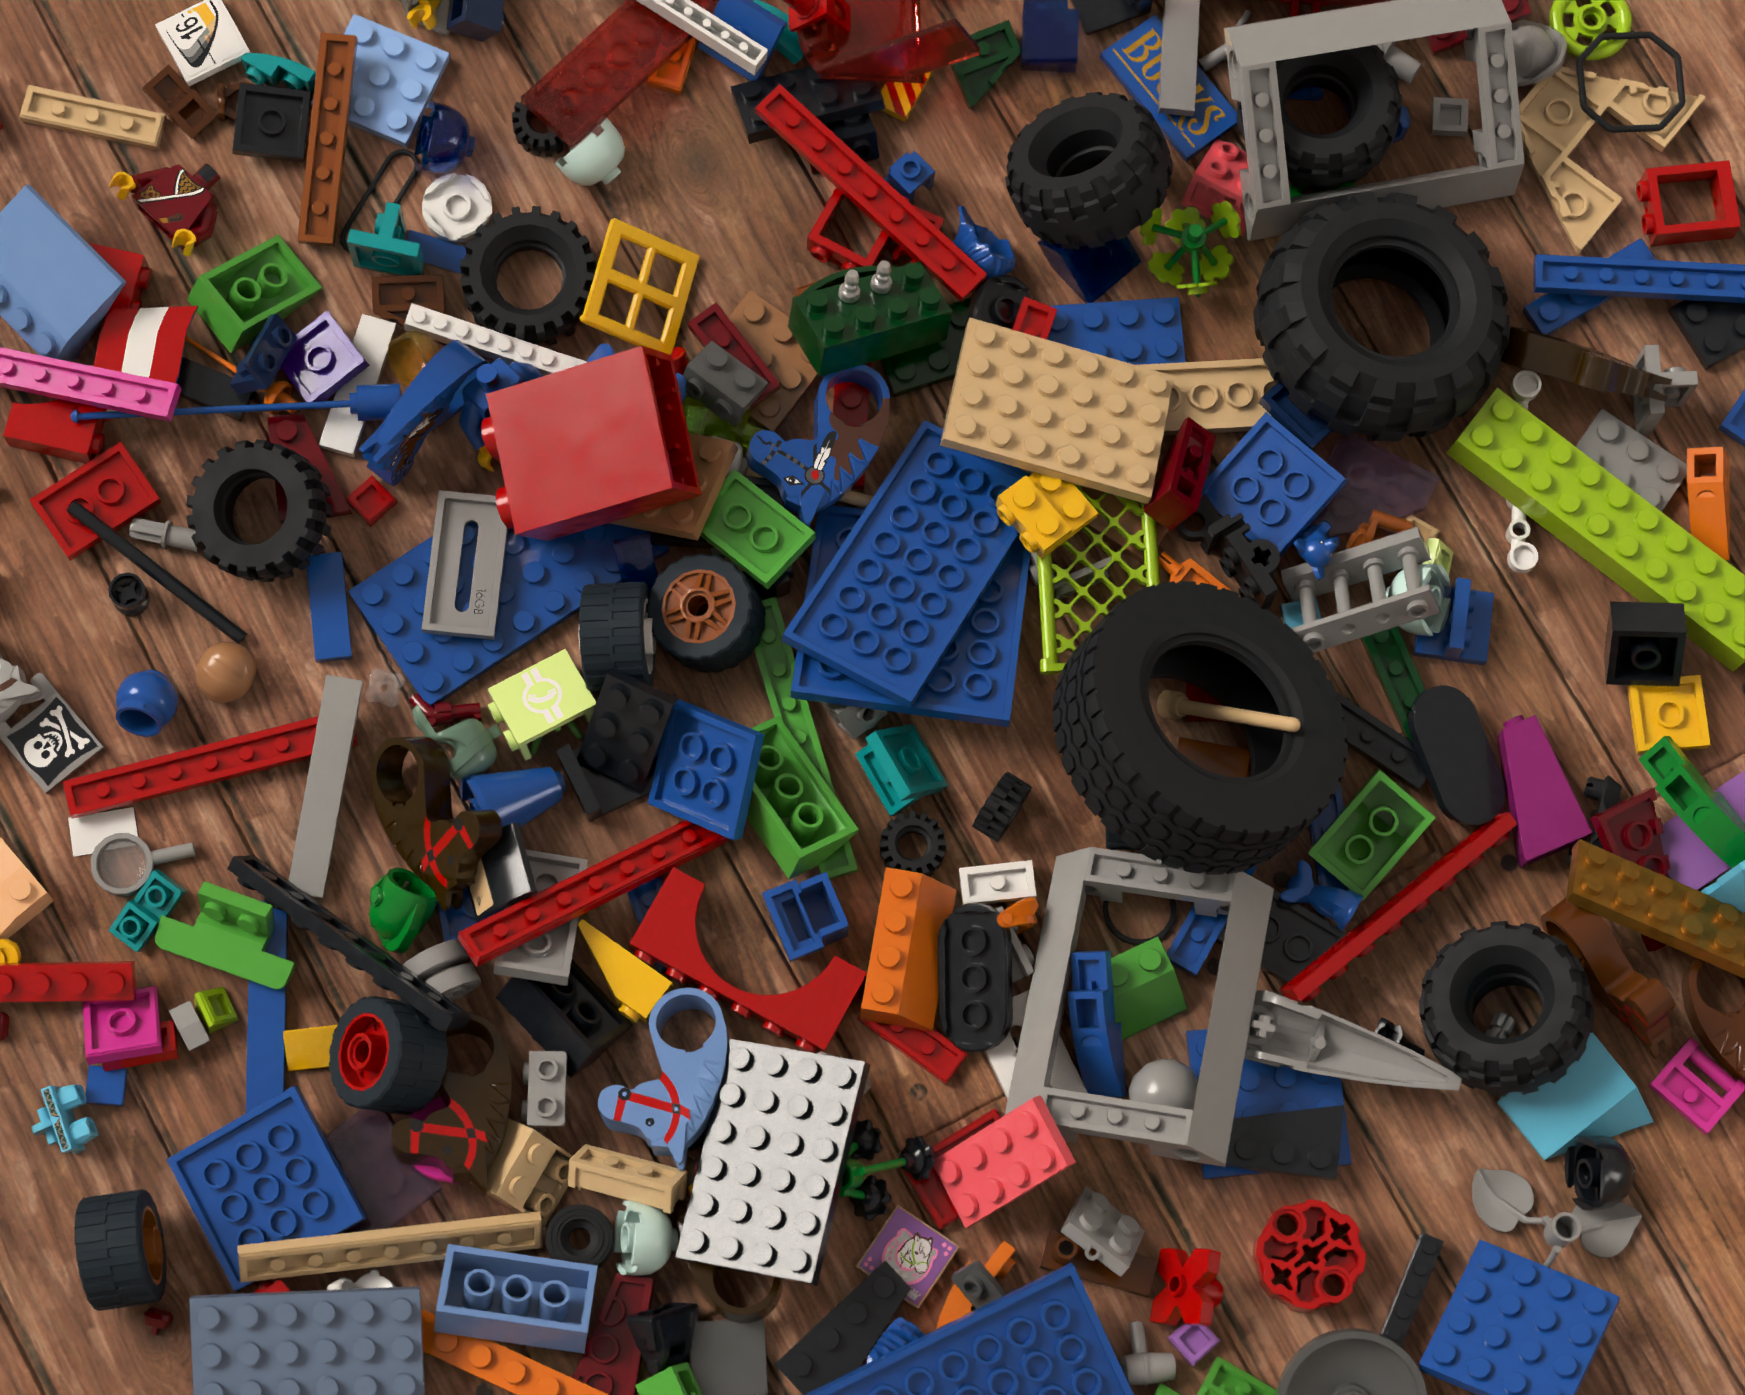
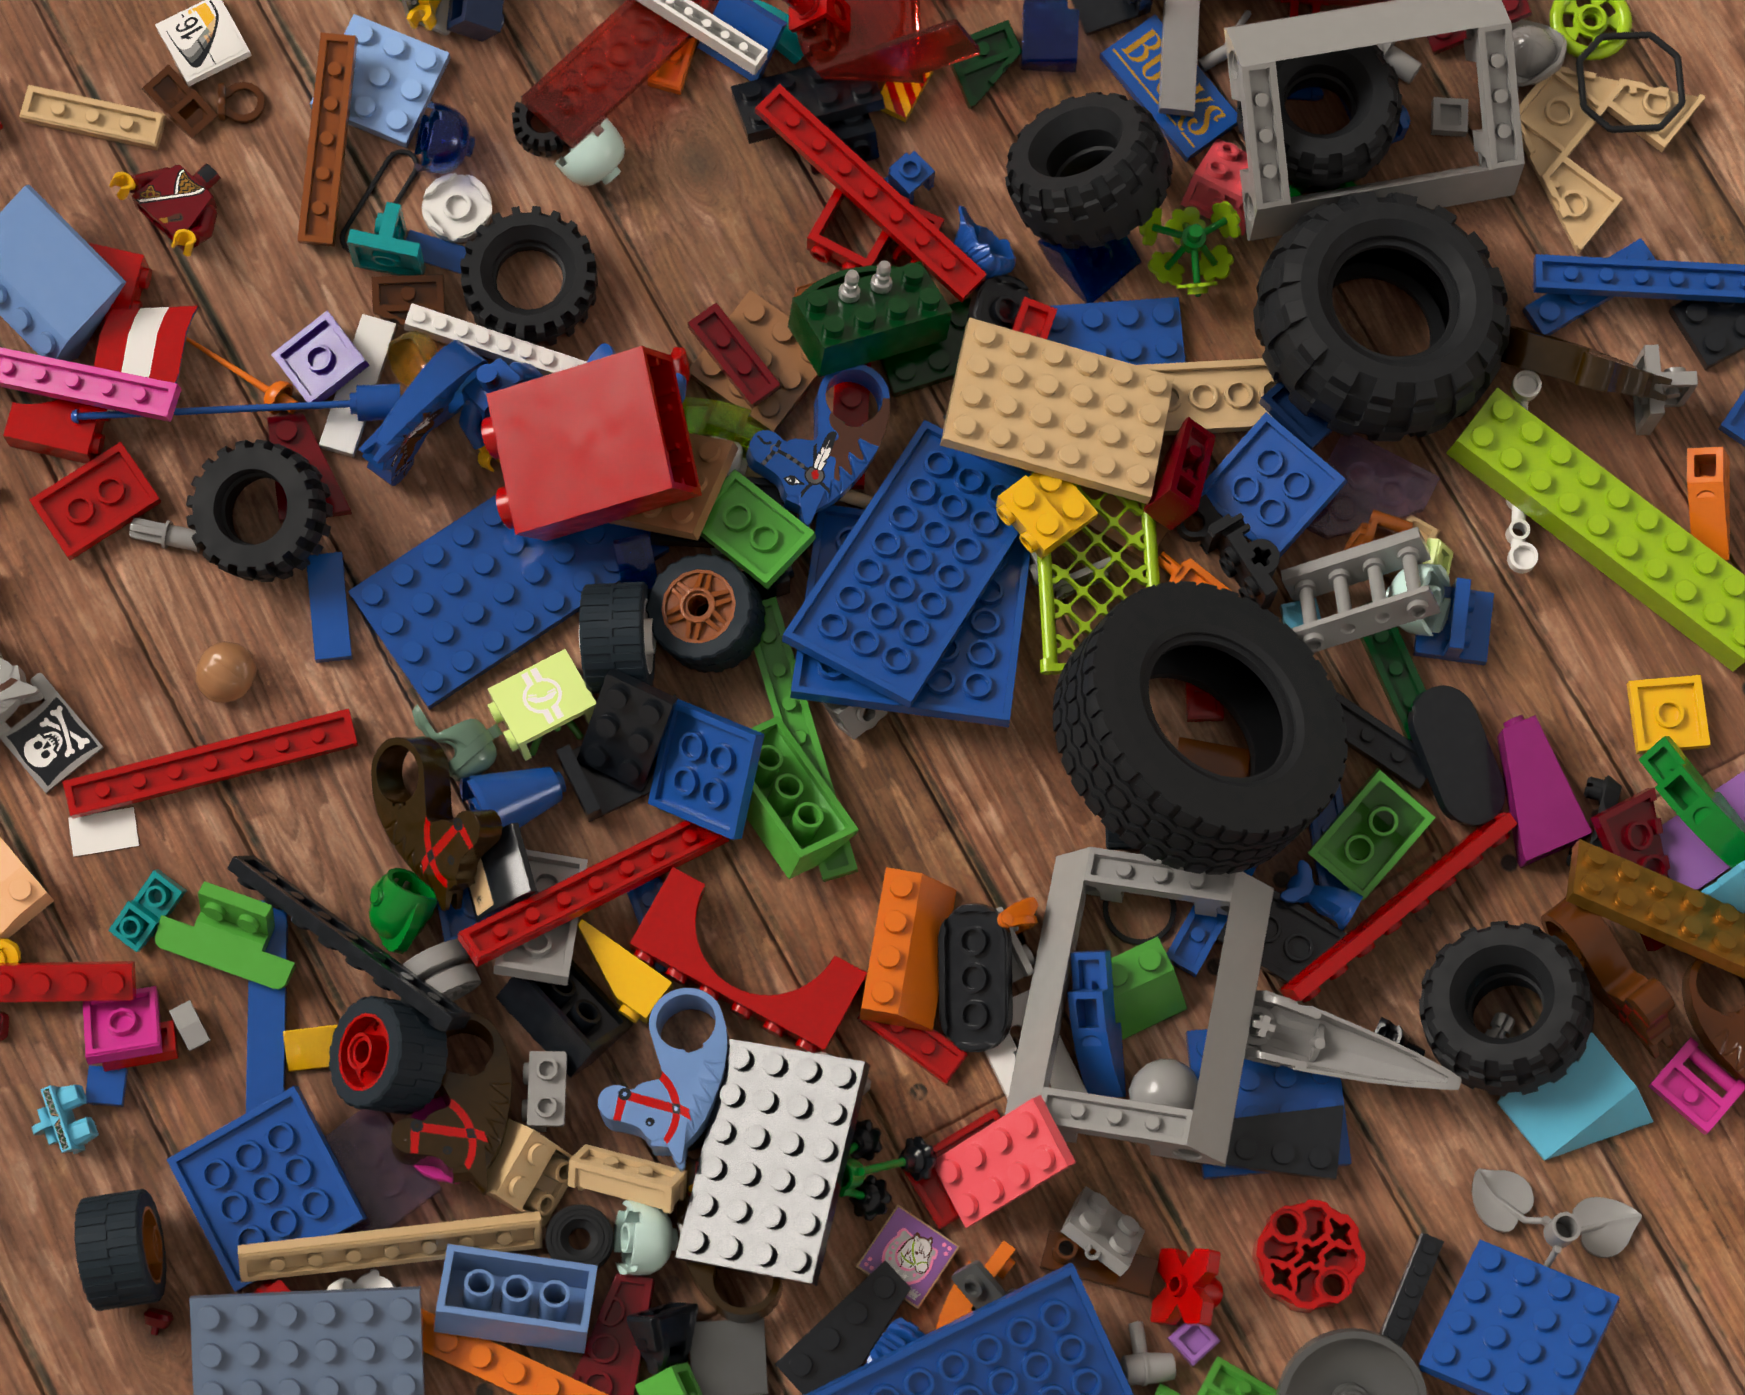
(125, 862): piece -> none
(126, 588): black wheel -> none
(145, 703): blue piece -> none
(156, 572): black piece -> none
(210, 388): black tile -> none
(215, 1009): lime slope -> none
(250, 288): bright green slope -> none
(264, 356): dark blue bracket -> none
(271, 69): teal slope -> none
(271, 122): black plate -> none
(325, 785): light grey tile -> none
(371, 501): red tile -> none
(377, 680): clear plate -> none
(444, 713): dark red piece -> none
(481, 617): light grey piece -> none
(606, 275): yellow window -> none
(723, 383): dark grey bracket -> none
(806, 915): blue plate -> none
(900, 767): teal bracket -> none
(913, 824): black tyre -> none
(997, 882): white plate -> none
(1002, 806): black tyre -> none
(1175, 705): tan piece -> none
(1317, 547): blue animal -> none
(1598, 1171): black cylinder -> none
(1633, 459): light grey plate -> none
(1645, 643): black brick -> none
(1723, 196): red window -> none

